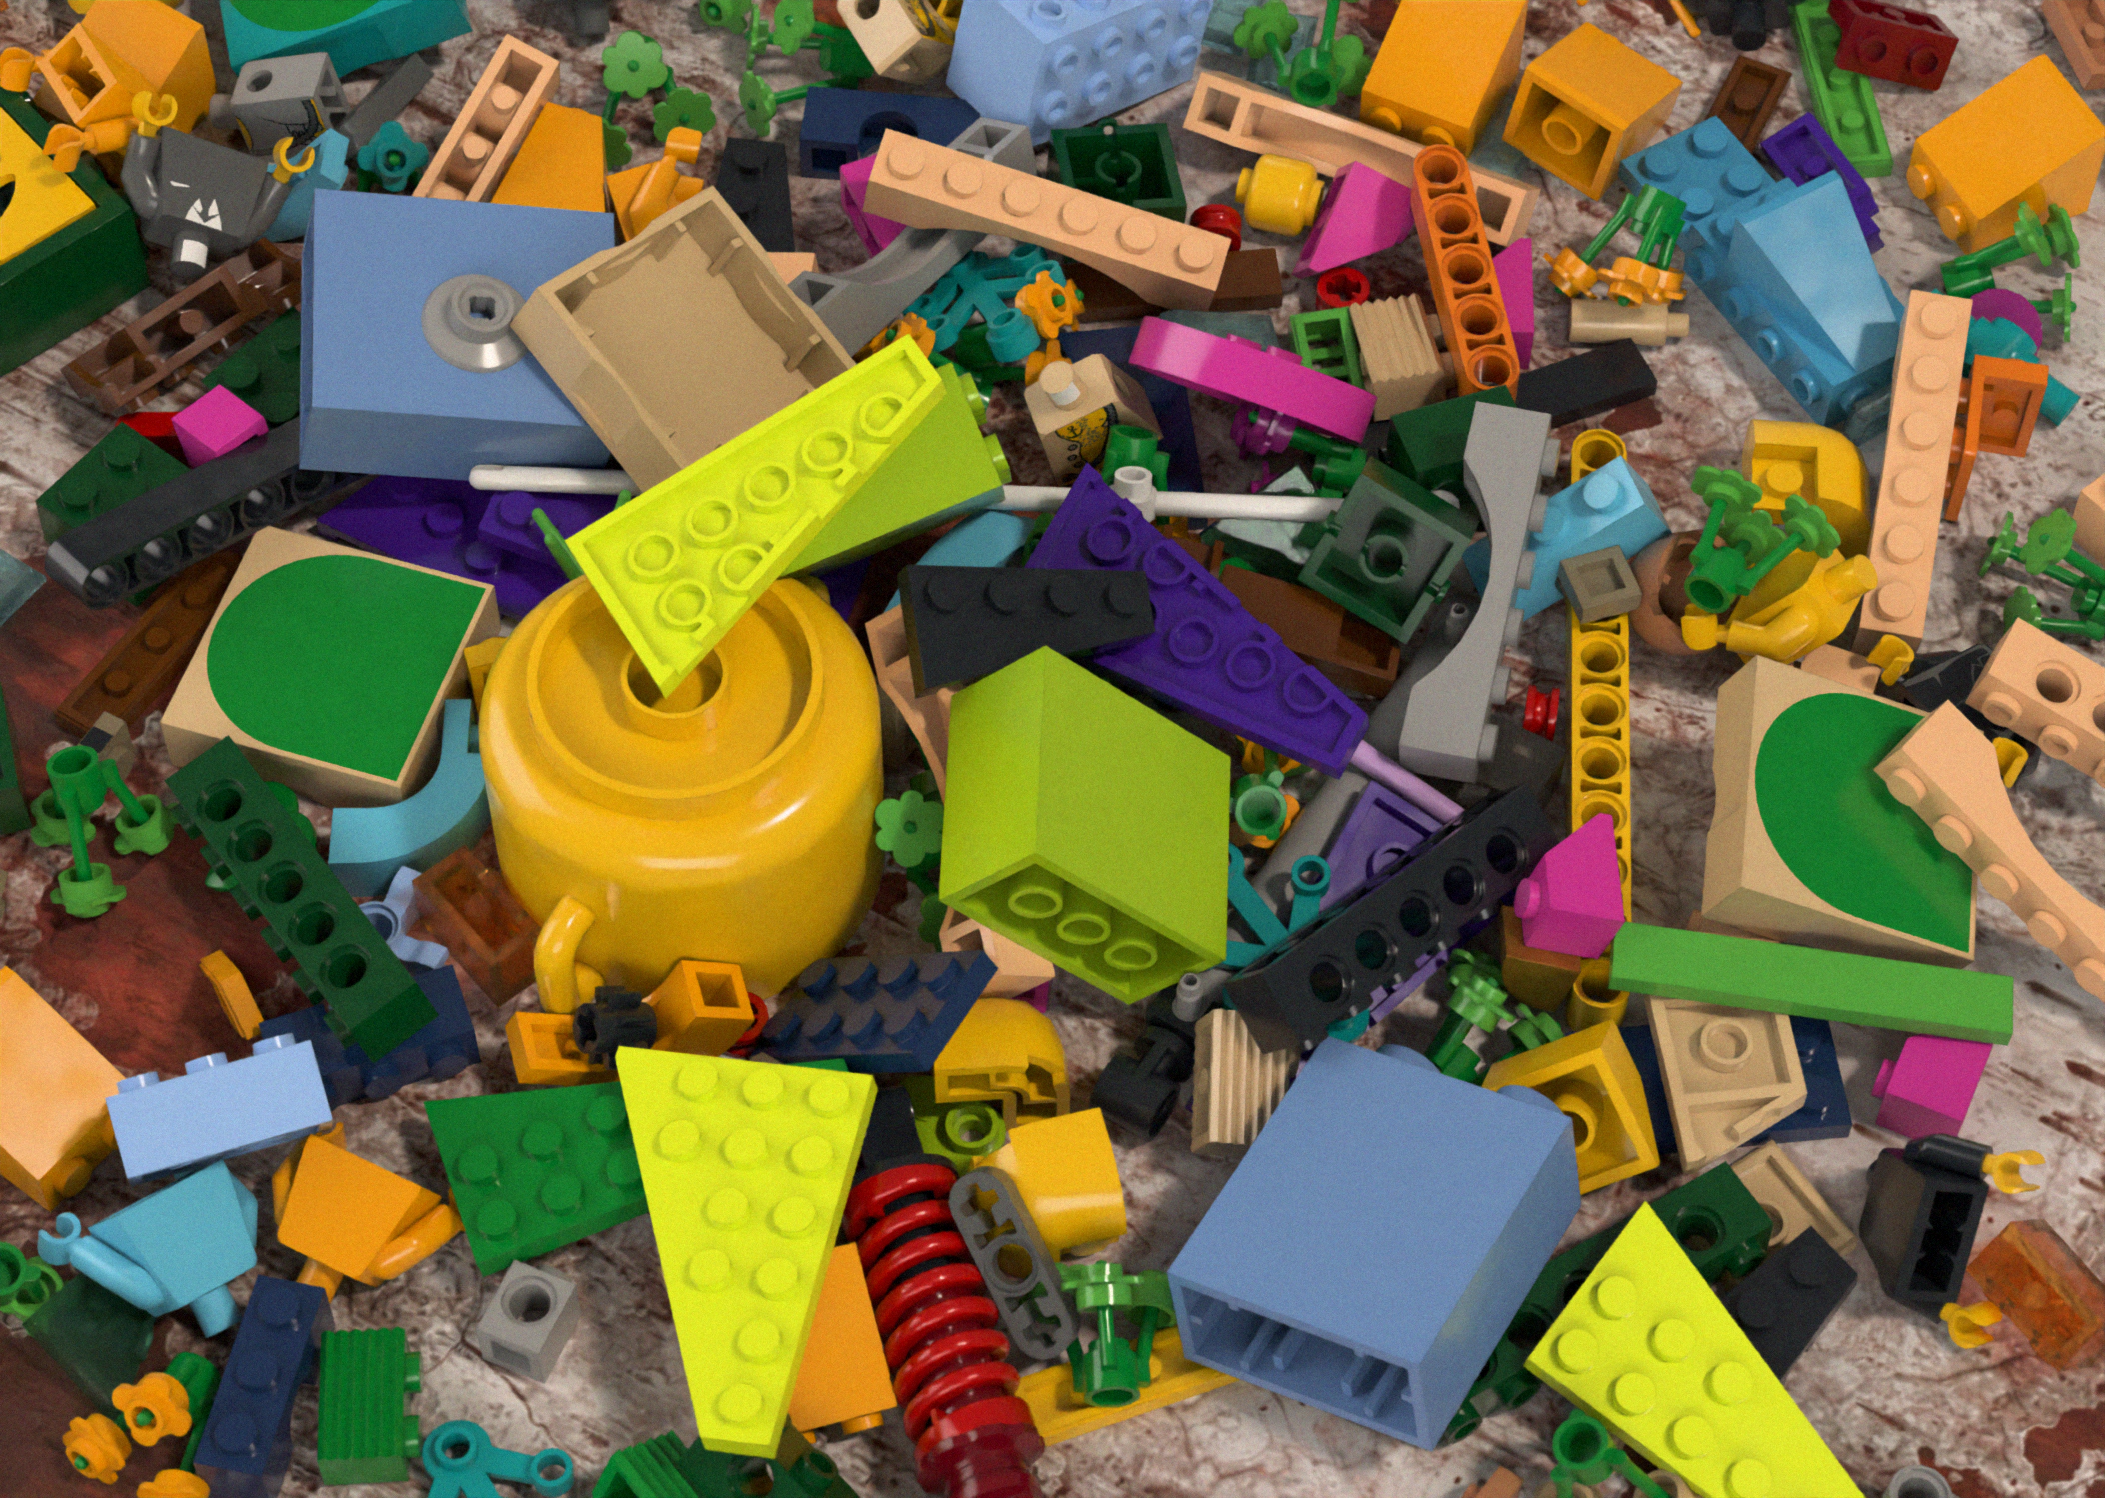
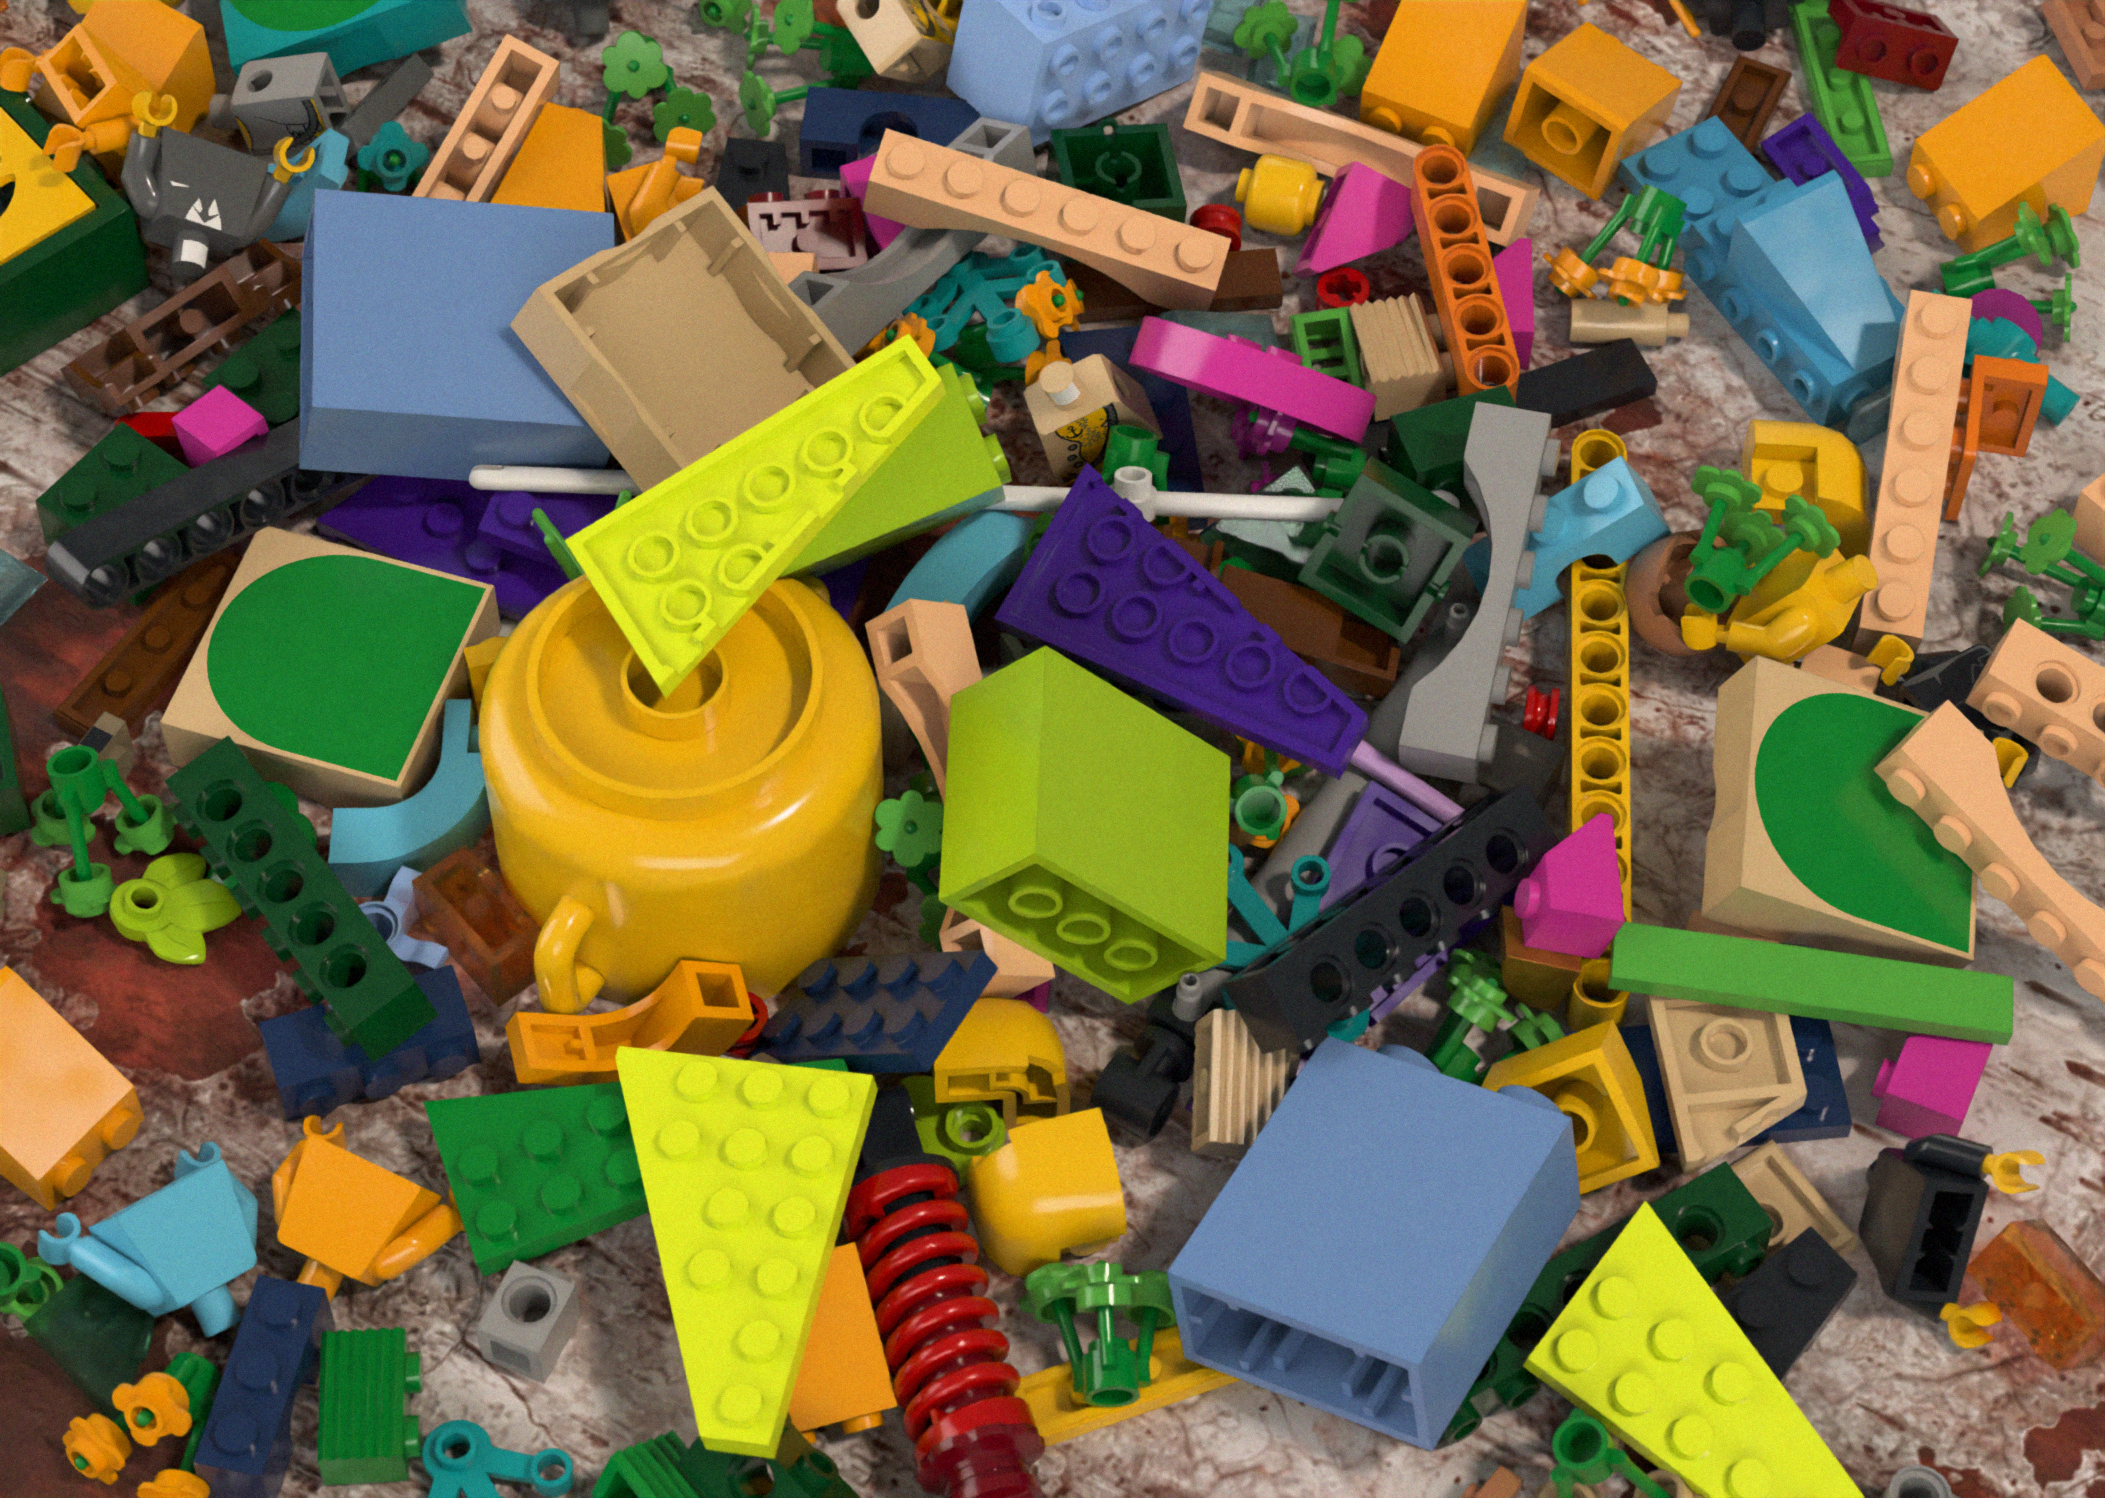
(180, 908): none -> lime plate
(218, 1109): light blue brick -> none
(232, 993): light orange tile -> none
(469, 342): light grey piece -> none
(612, 1022): black gear -> none
(816, 225): none -> bracket
(981, 619): black wing -> none
(1004, 1290): dark grey beam -> none
(1599, 584): dark tan plate -> none

